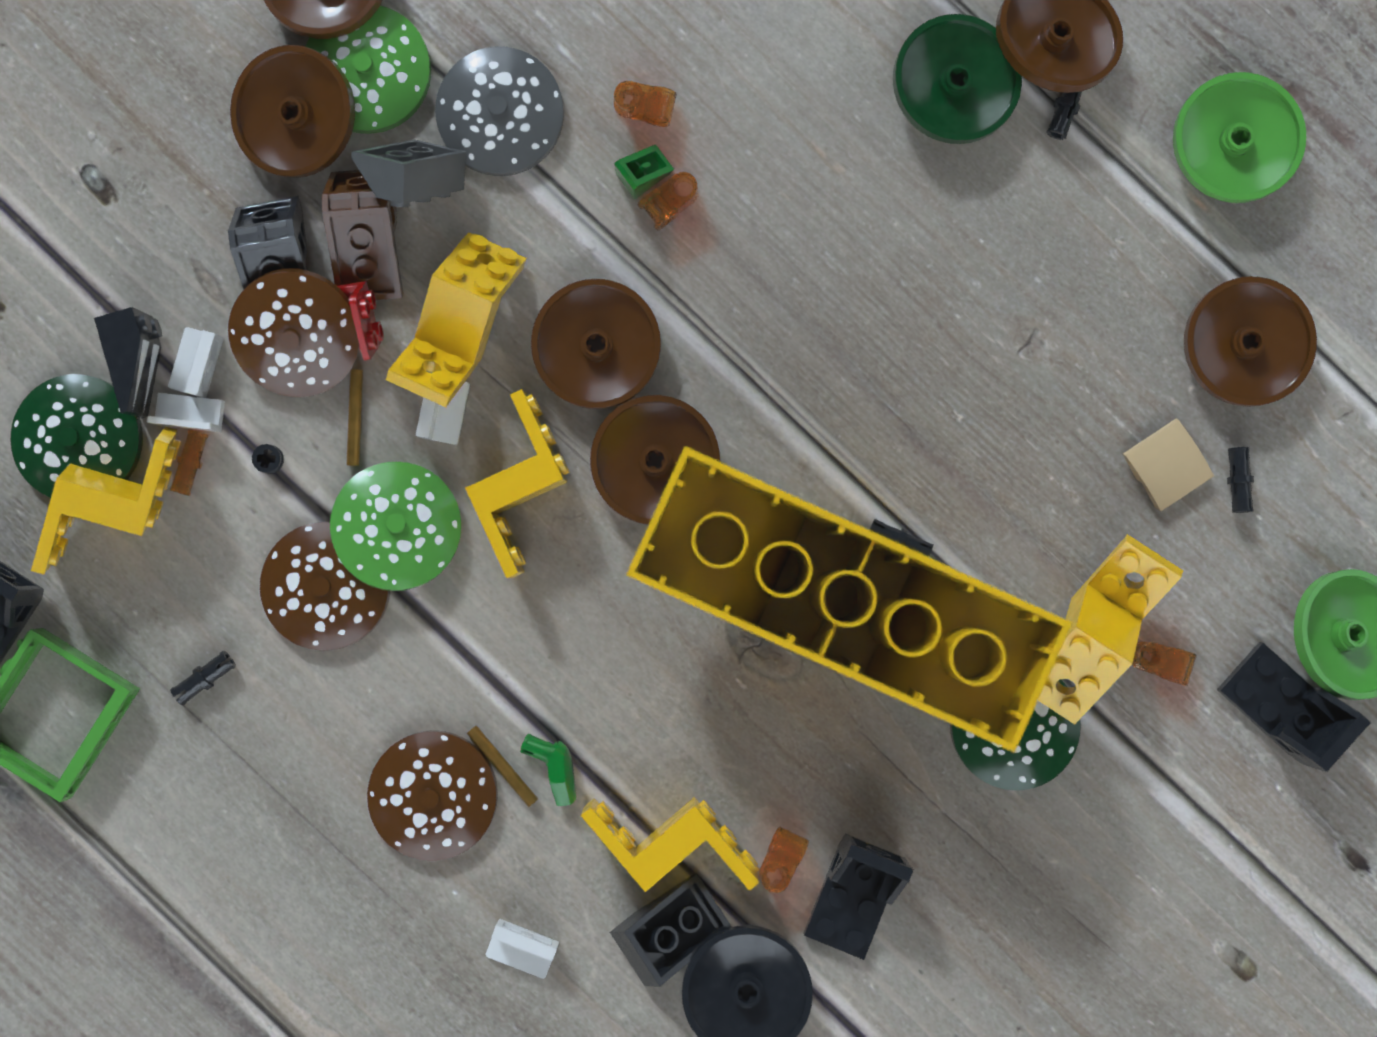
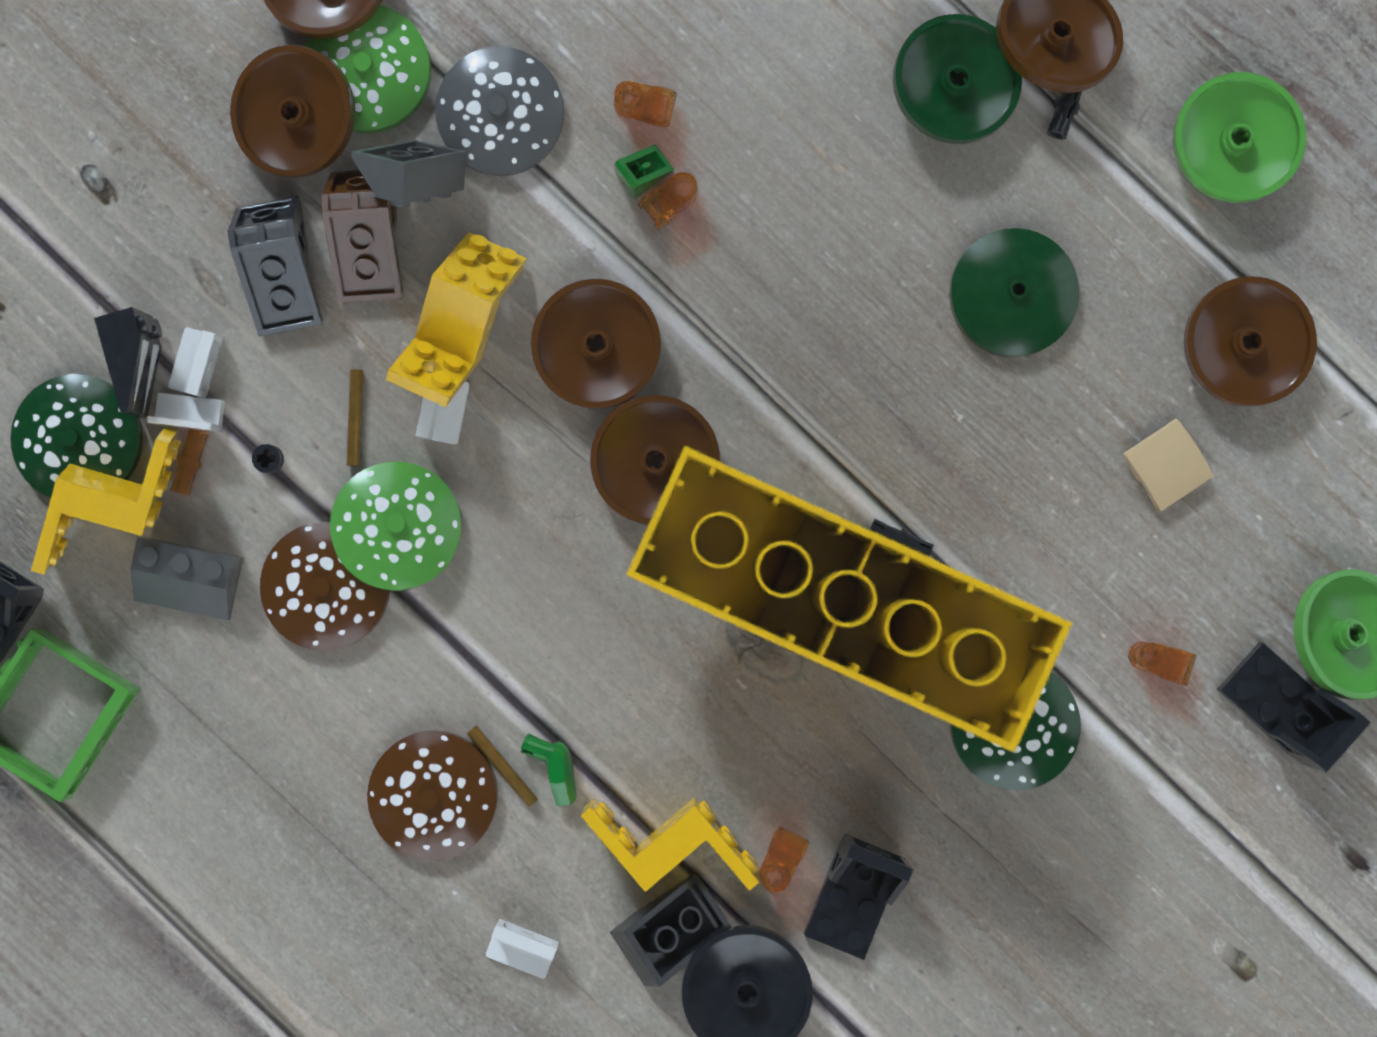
(185, 577): none -> dark grey slope
(203, 678): black pin -> none
(293, 333): reddish brown dish -> none
(362, 304): red bracket -> none
(518, 485): yellow bracket -> none
(991, 311): none -> dark green dish
(1106, 626): yellow bracket -> none
(1240, 480): black pin -> none

